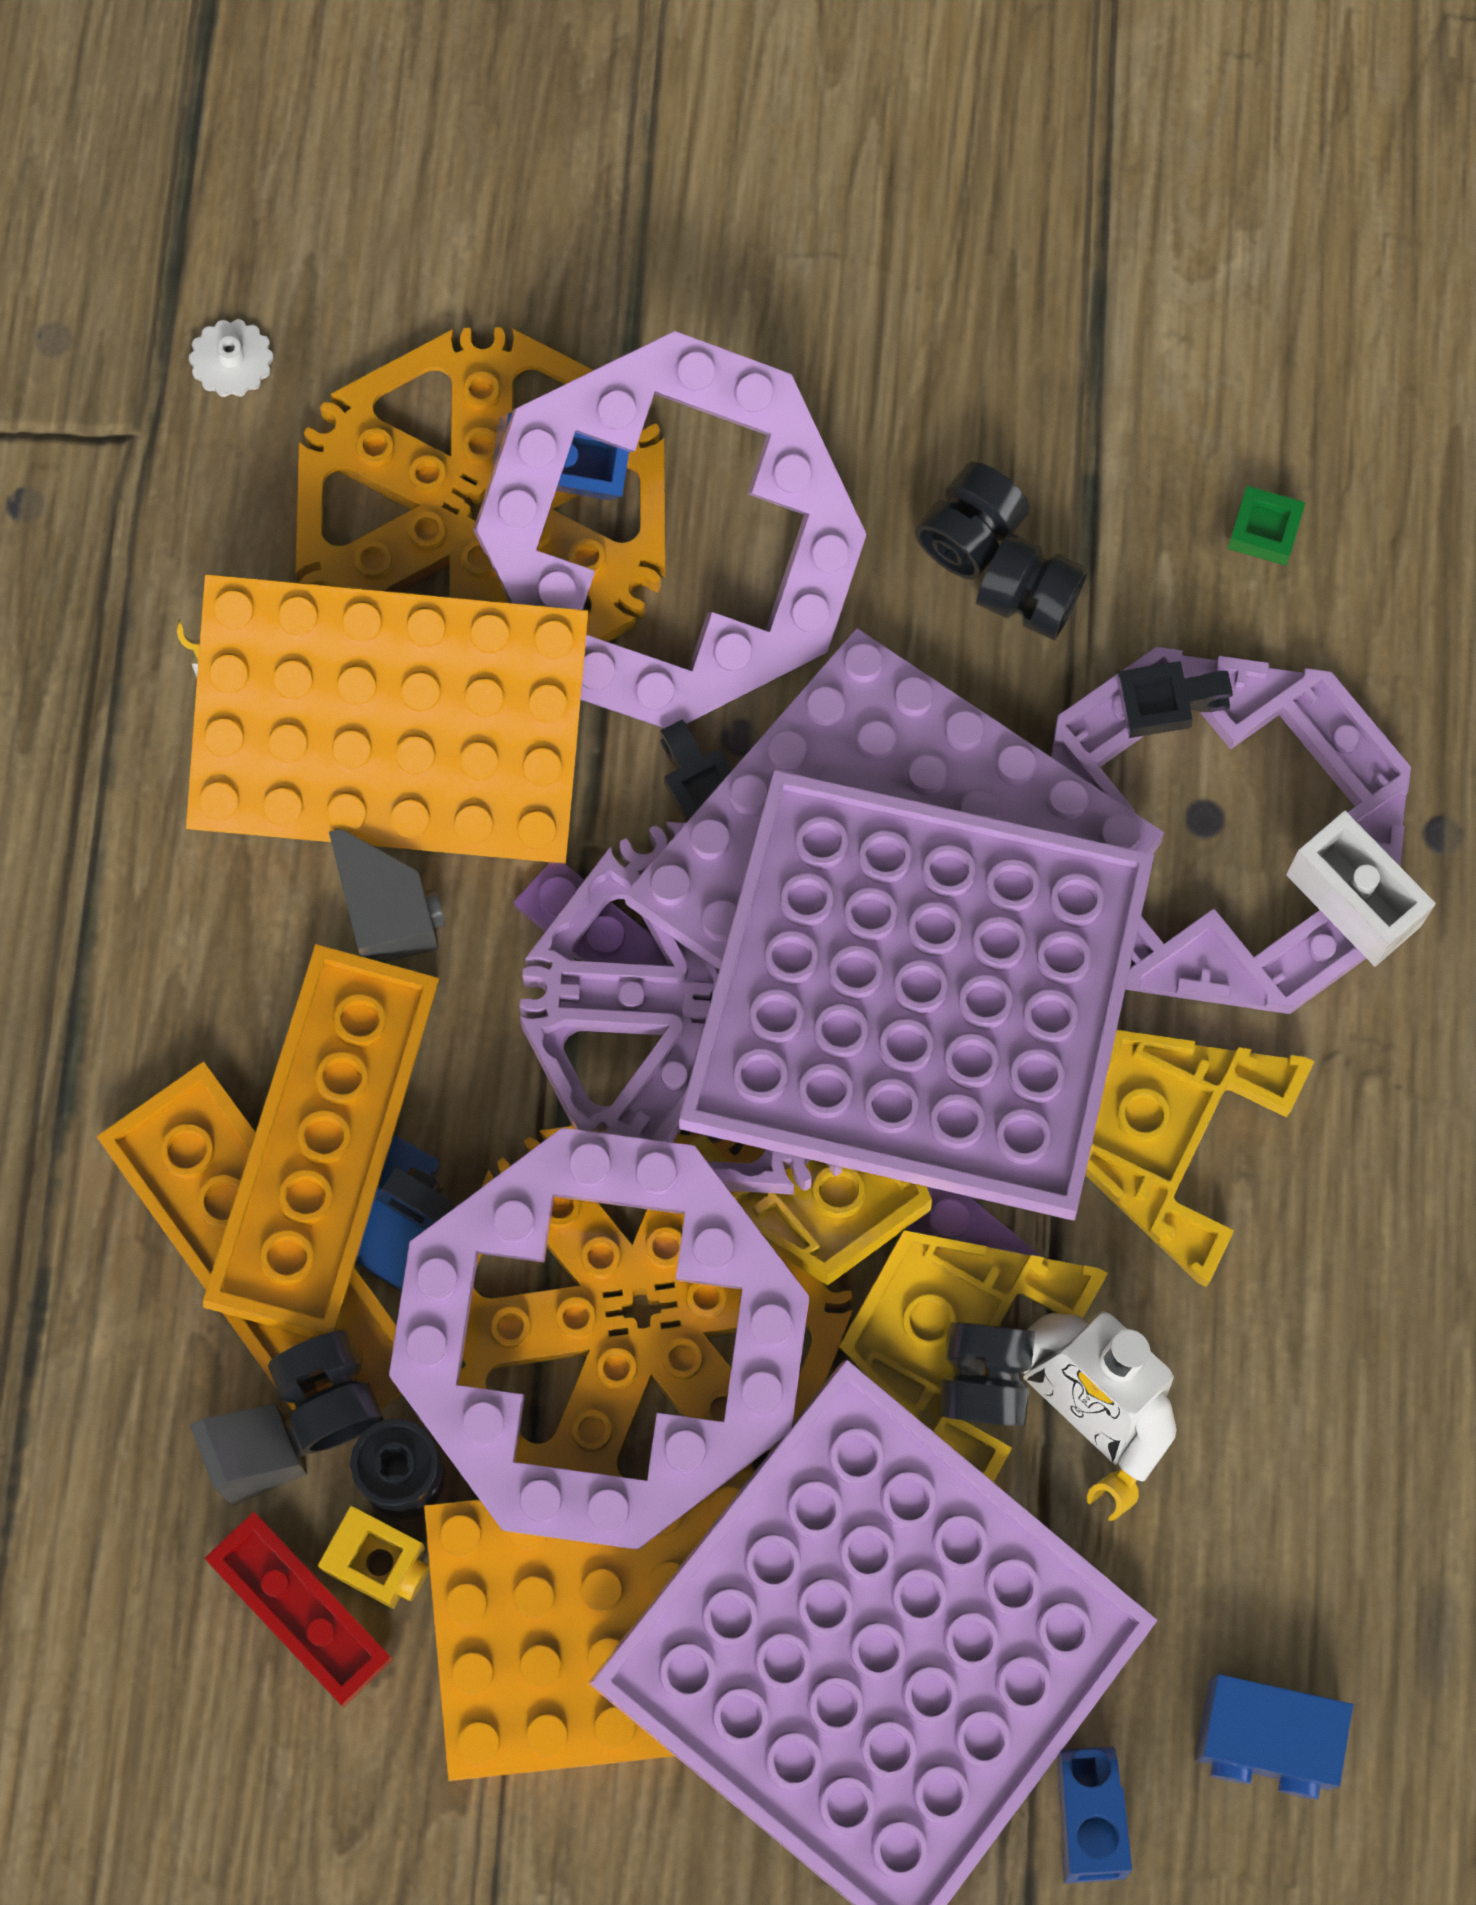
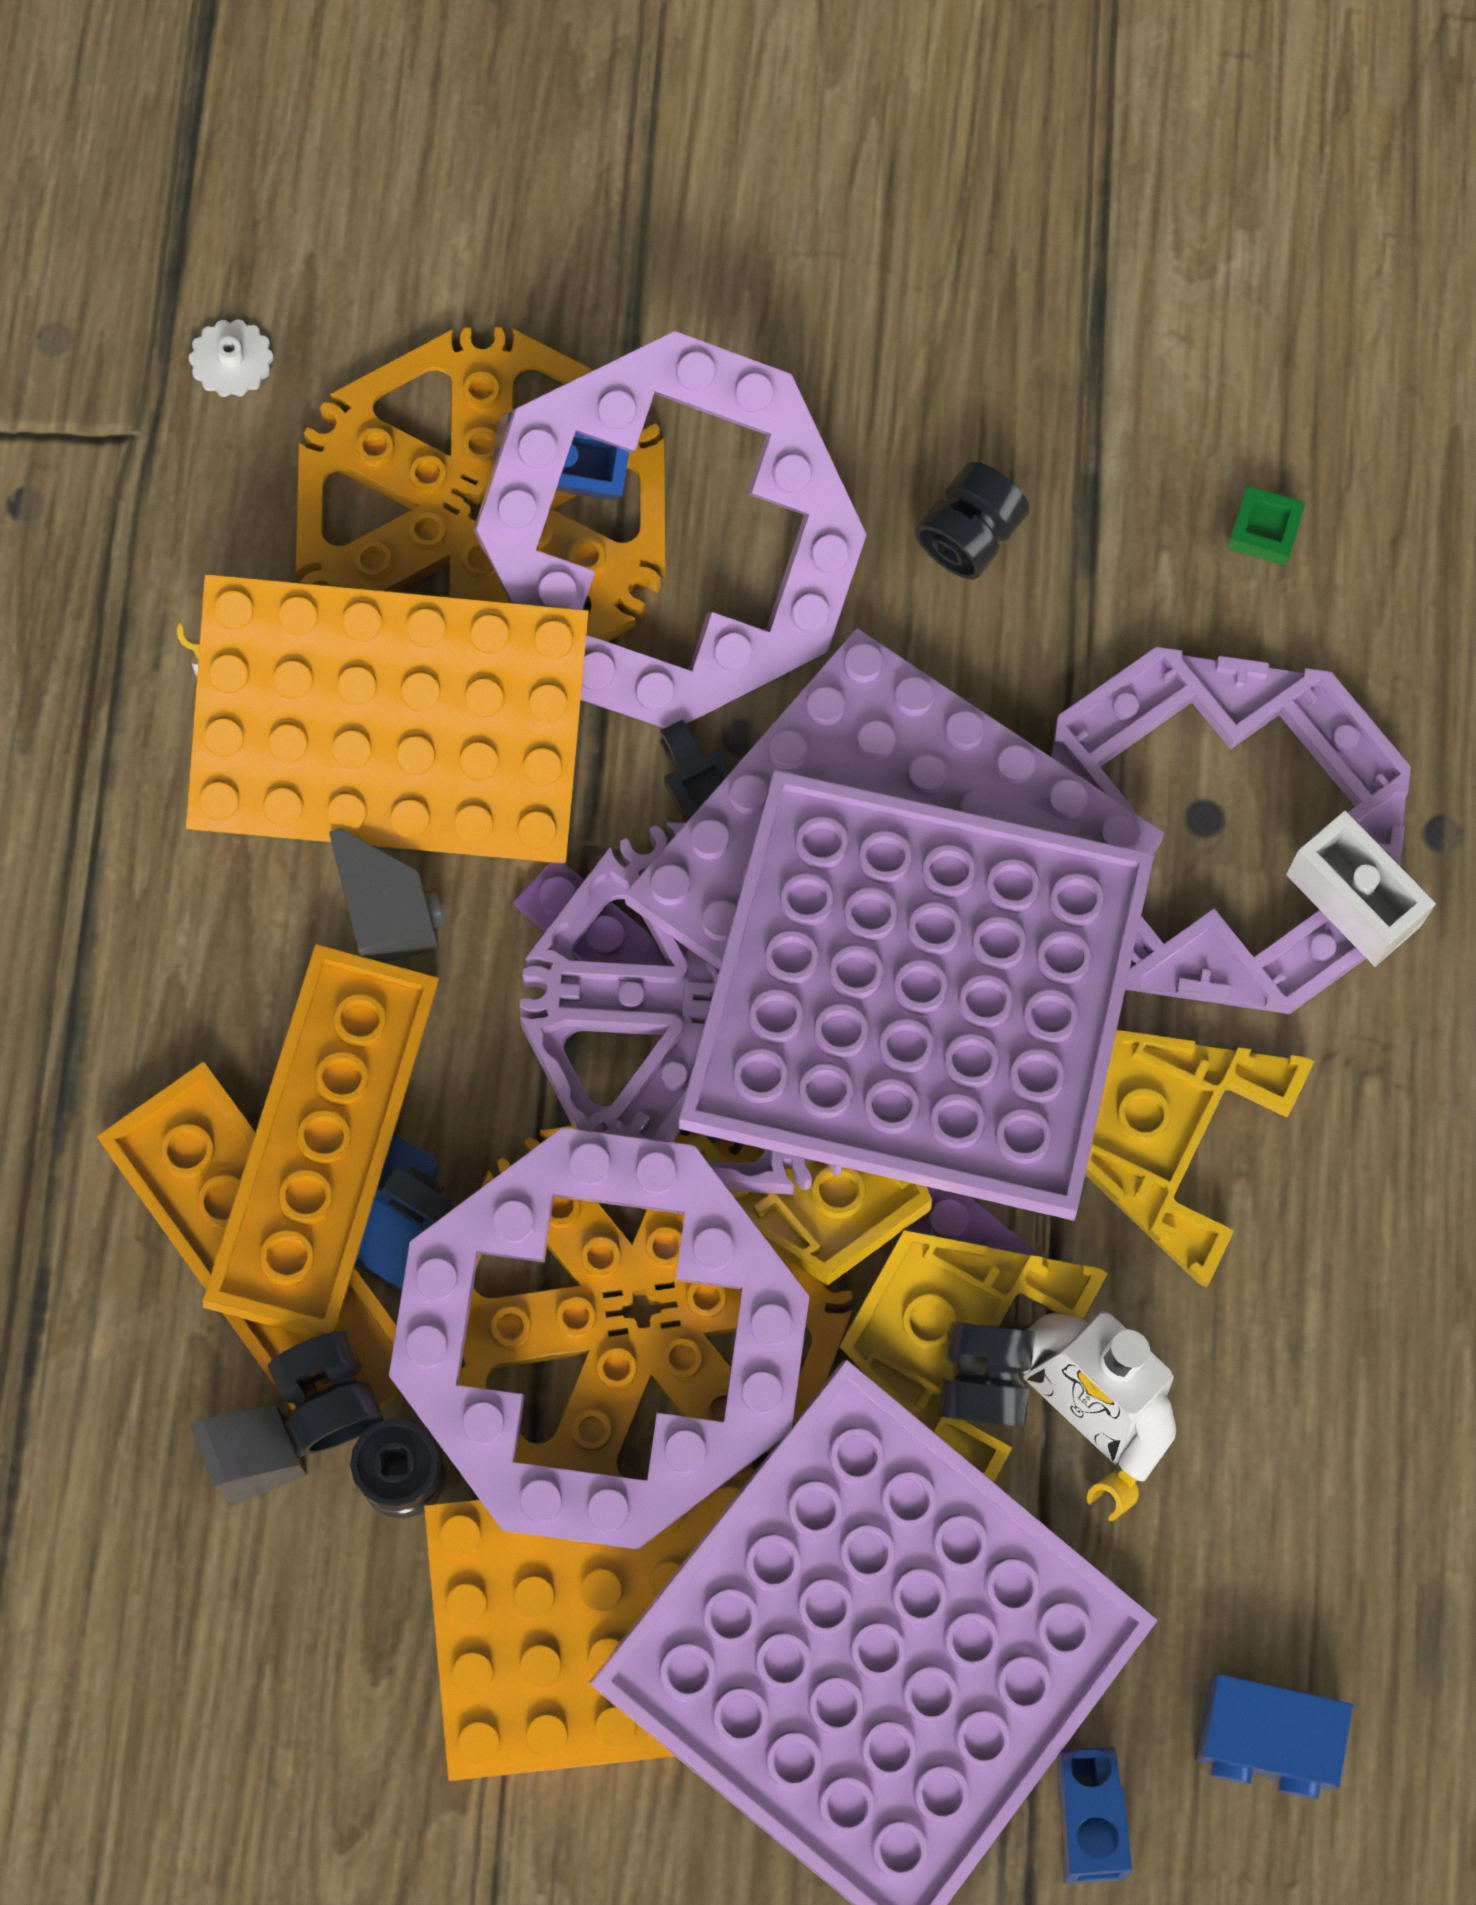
(298, 1609): red plate -> none
(358, 1541): yellow brick -> none
(1032, 586): black wheel -> none
(1161, 699): black plate -> none

